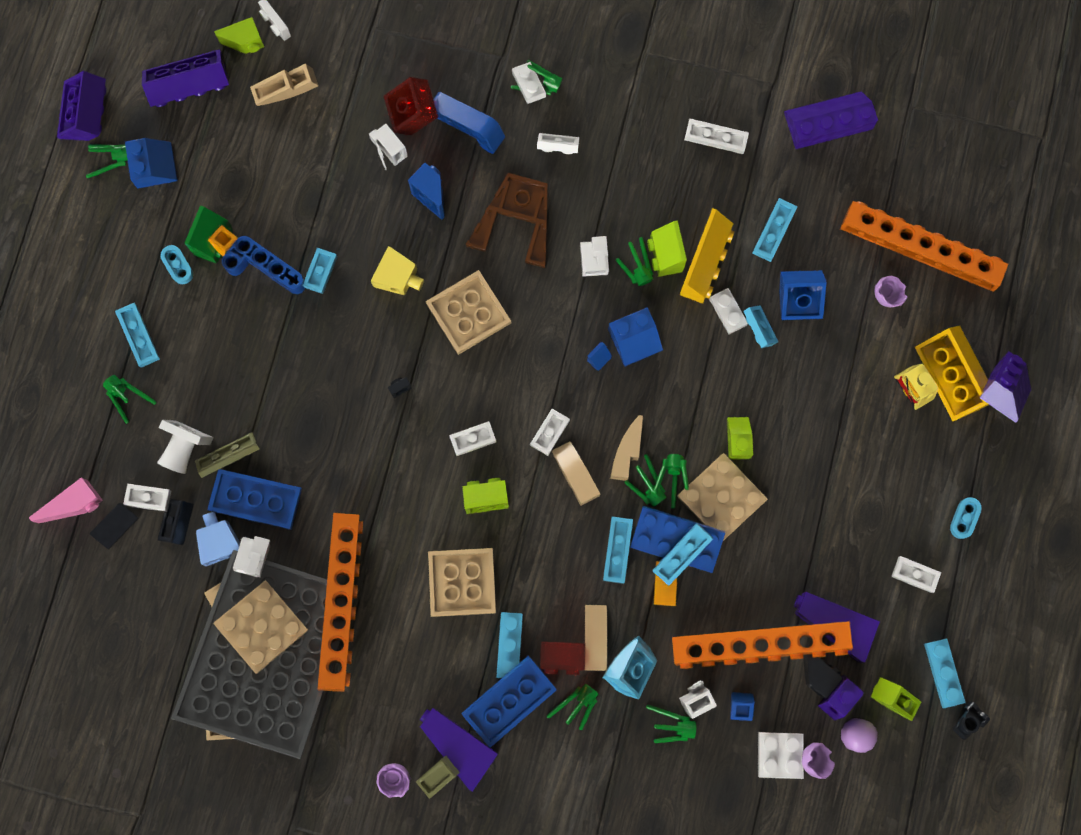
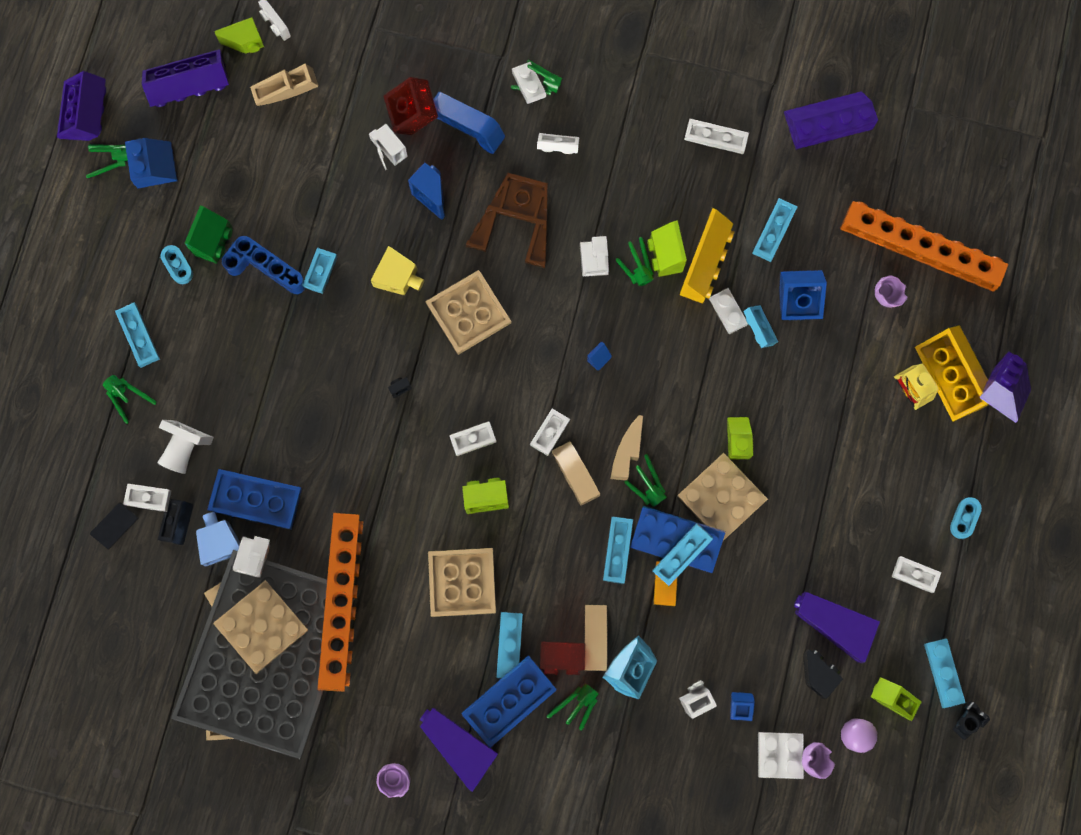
(73, 501): bright pink slope -> none
(222, 240): light orange slope -> none
(226, 455): olive tile -> none
(437, 777): olive tile -> none
(635, 336): blue slope -> none
(674, 464): green plant -> none
(685, 728): green plant -> none
(839, 630): orange brick -> none
(841, 699): dark purple torso -> none

